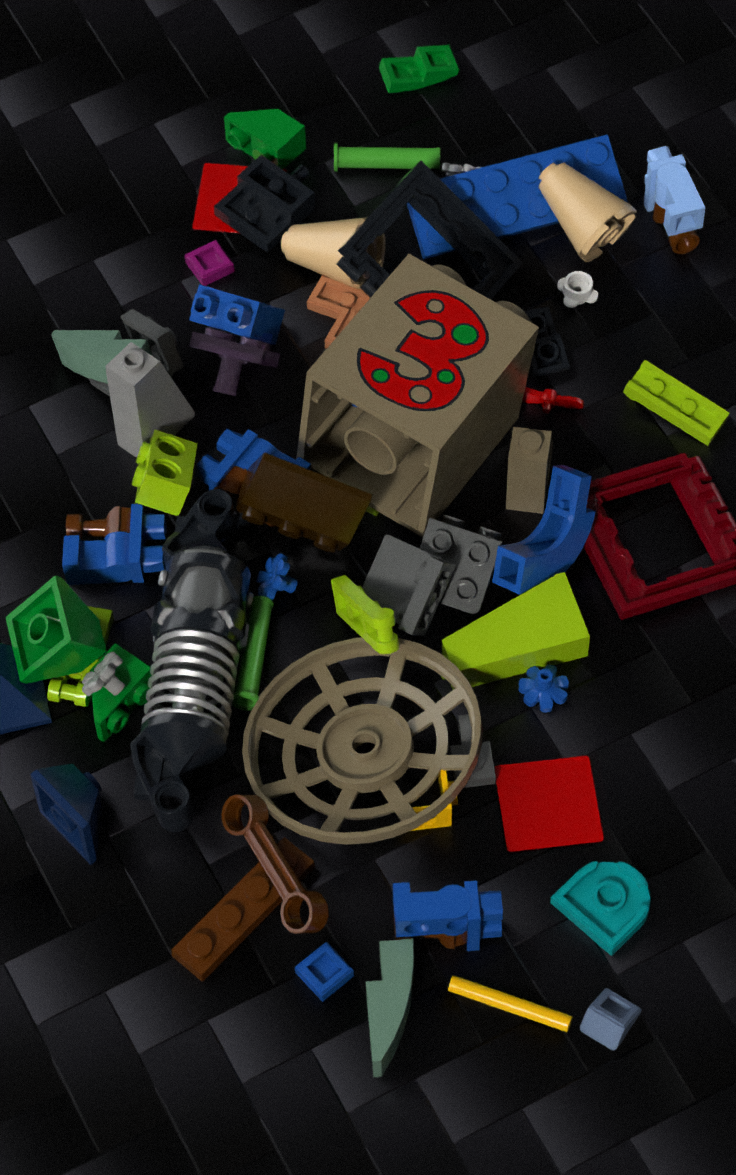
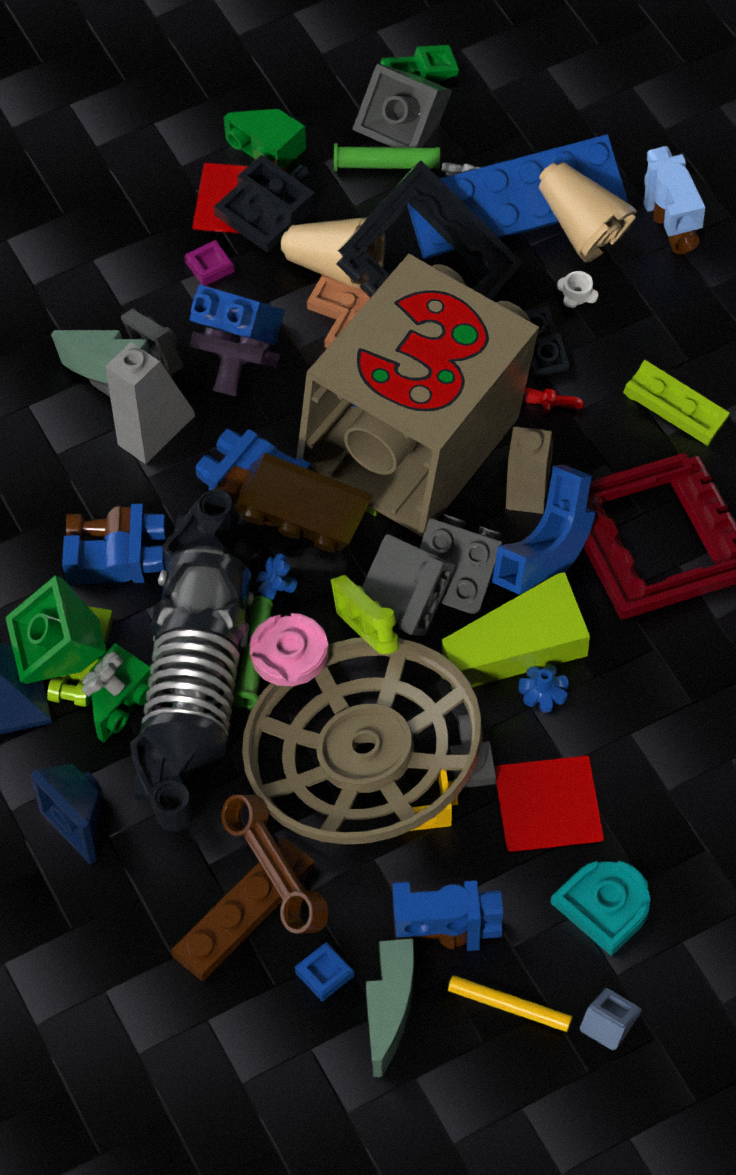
(164, 472): lime brick -> none
(289, 649): none -> bright pink tile
(401, 108): none -> dark grey slope

